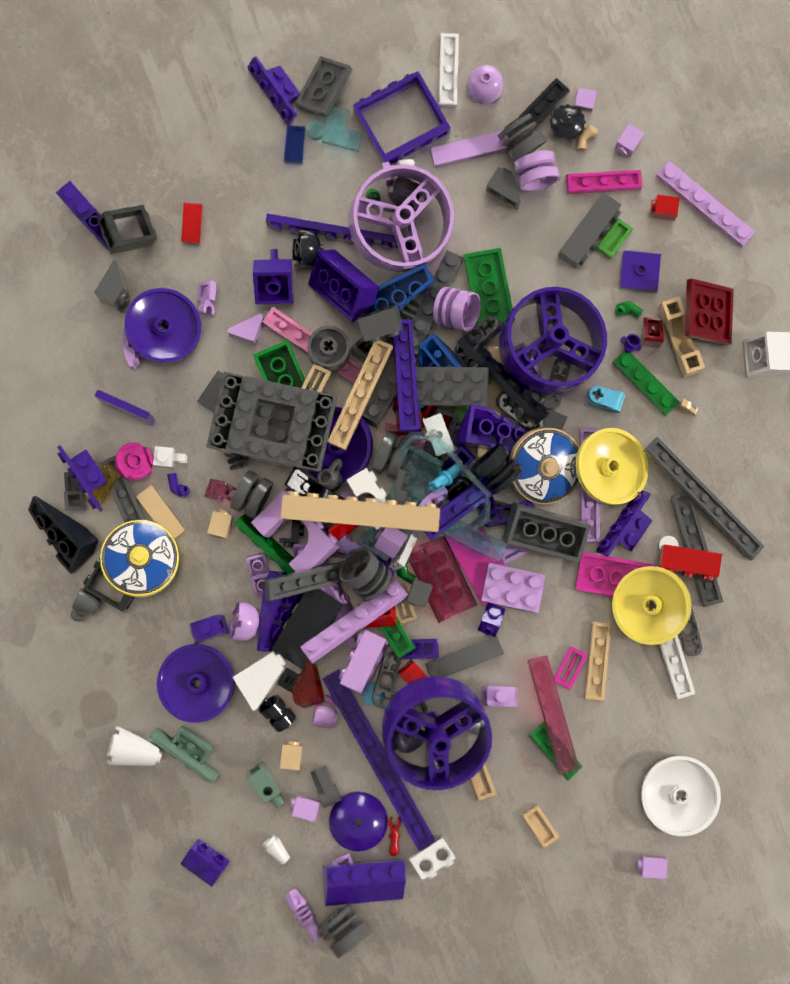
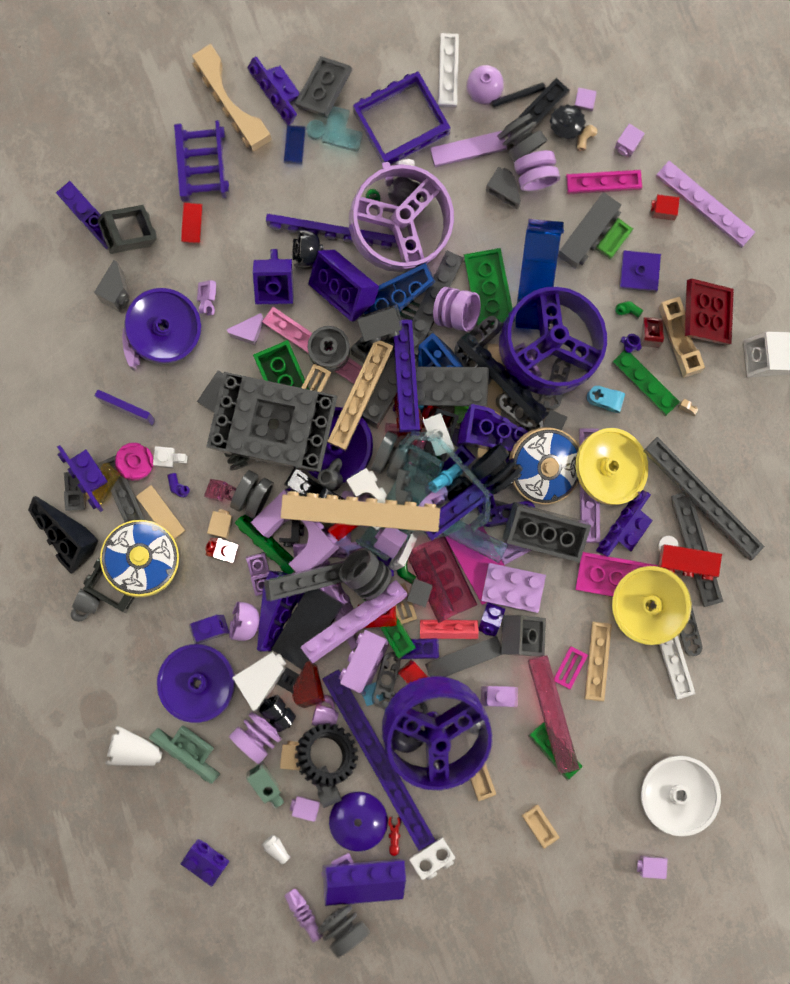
(186, 171): none -> dark purple fence
(221, 549): none -> bracket
(251, 128): none -> tan arch
(255, 737): none -> lavender wheel
(347, 749): none -> black tyre
(449, 629): none -> coral plate
(517, 95): none -> black bar
(523, 635): none -> dark grey slope
(538, 266): none -> clear blue windscreen

